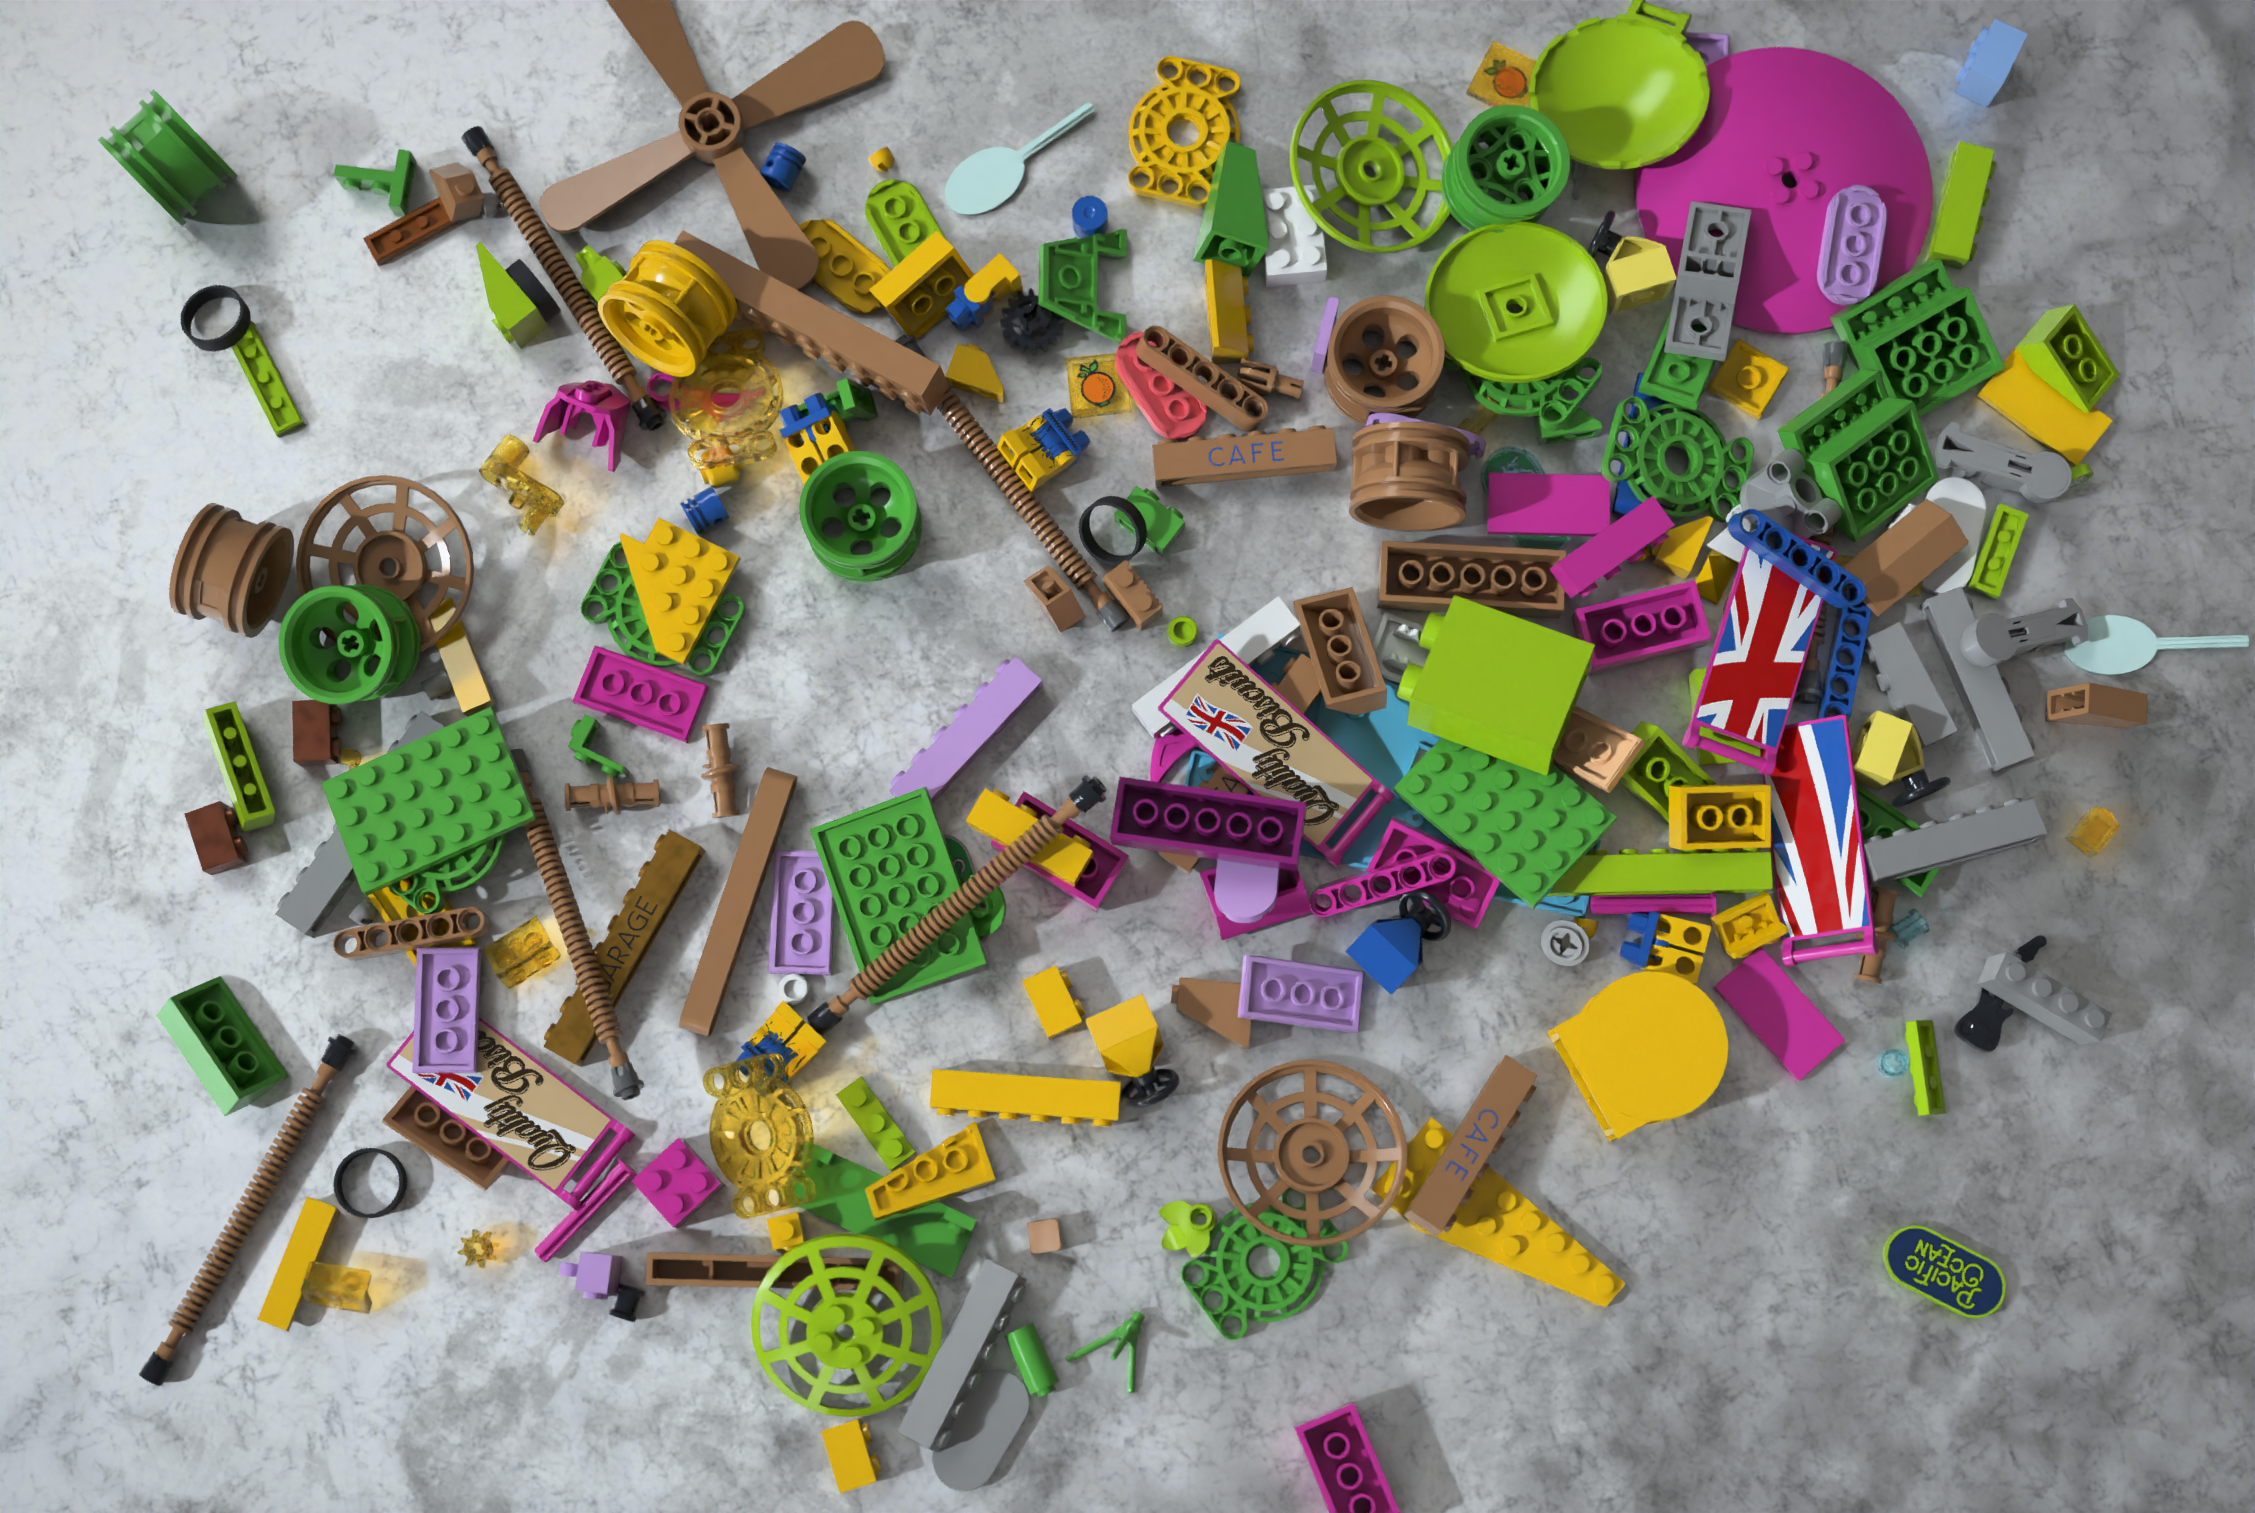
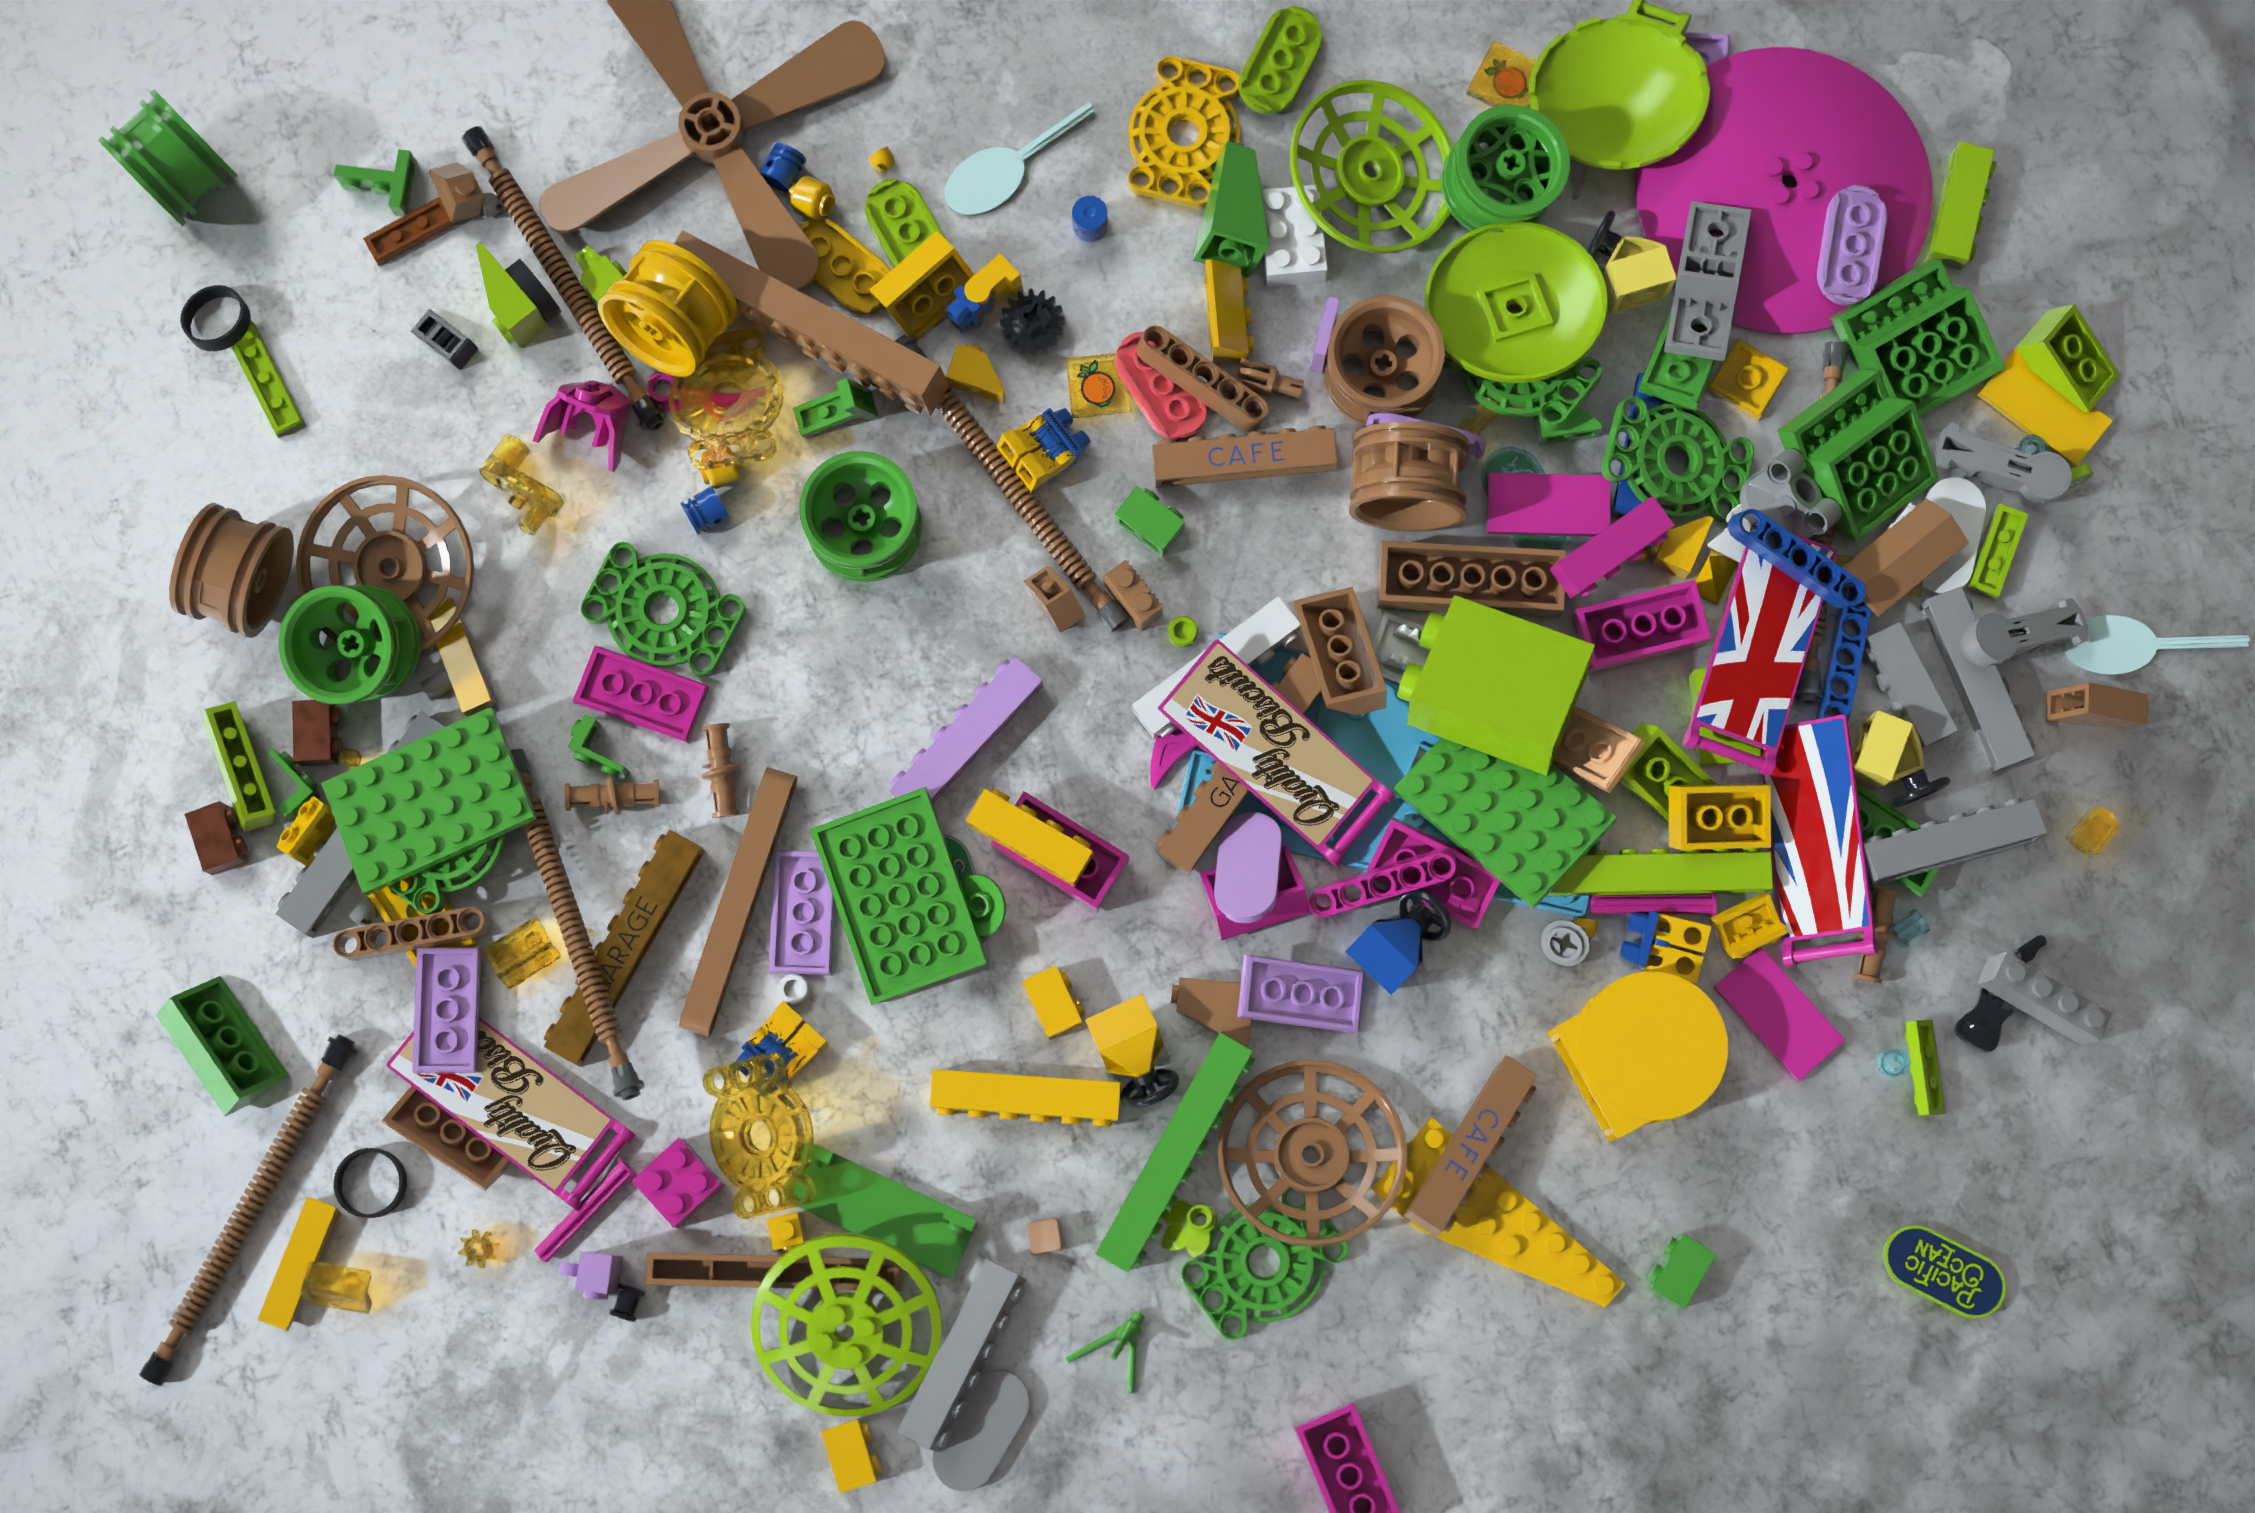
(292, 804): none -> bright green bracket
(307, 831): none -> yellow bracket
(458, 352): none -> black slope
(677, 584): yellow wing -> none
(811, 197): none -> yellow head
(816, 436): yellow hips -> none
(876, 1123): lime plate -> none
(930, 927): medium nougat hose -> none
(942, 1172): yellow wing -> none
(1032, 1360): bright green brick -> none
(1070, 281): bright green wing -> none
(1130, 511): black tyre -> none
(1174, 1152): none -> bright green brick
(1208, 823): magenta brick -> none
(1280, 60): none -> lime tile
(1680, 1270): none -> bright green brick
(1989, 62): light blue brick -> none
(2032, 439): none -> clear light blue bush

